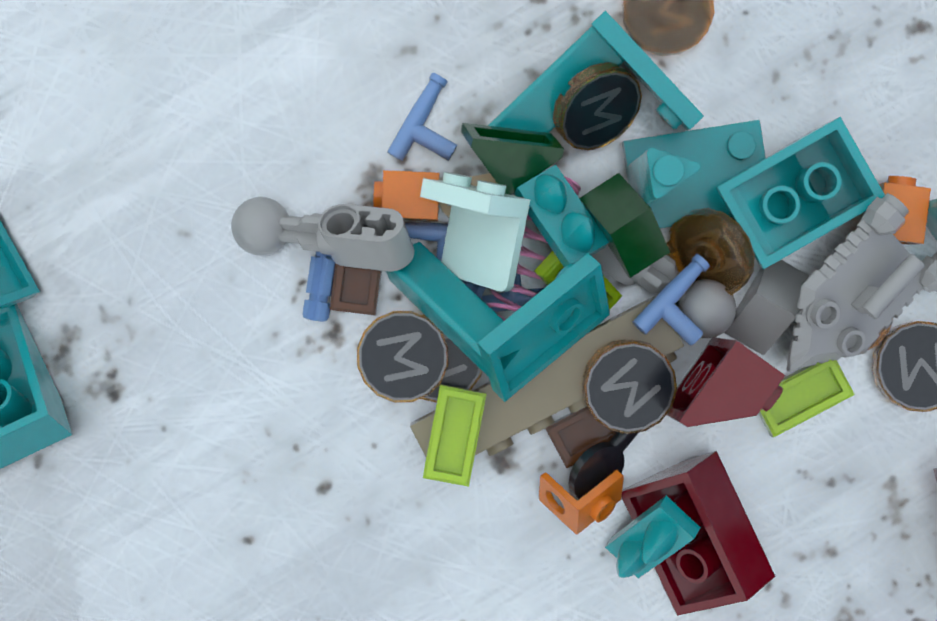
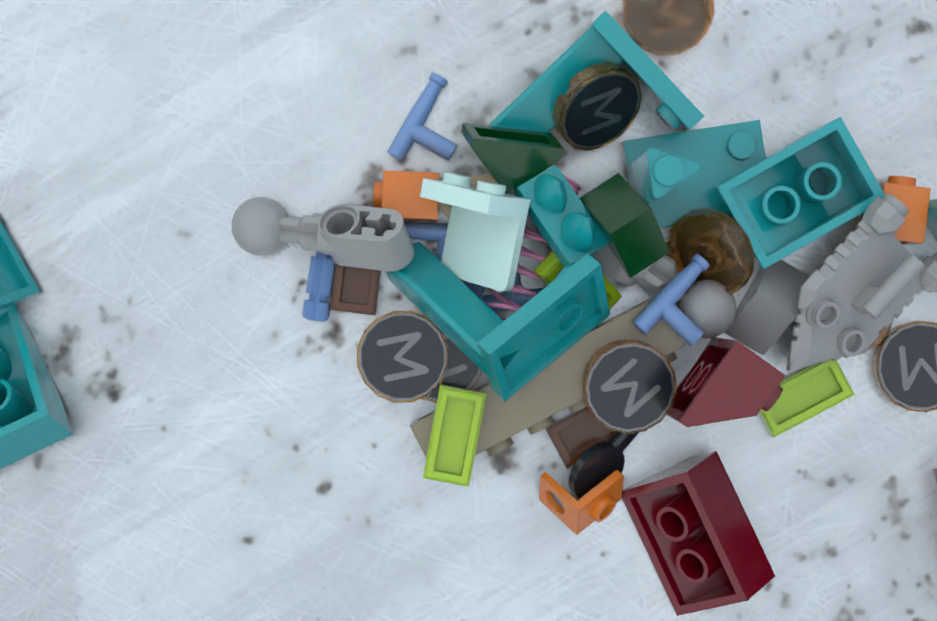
(651, 538): teal tile -> none

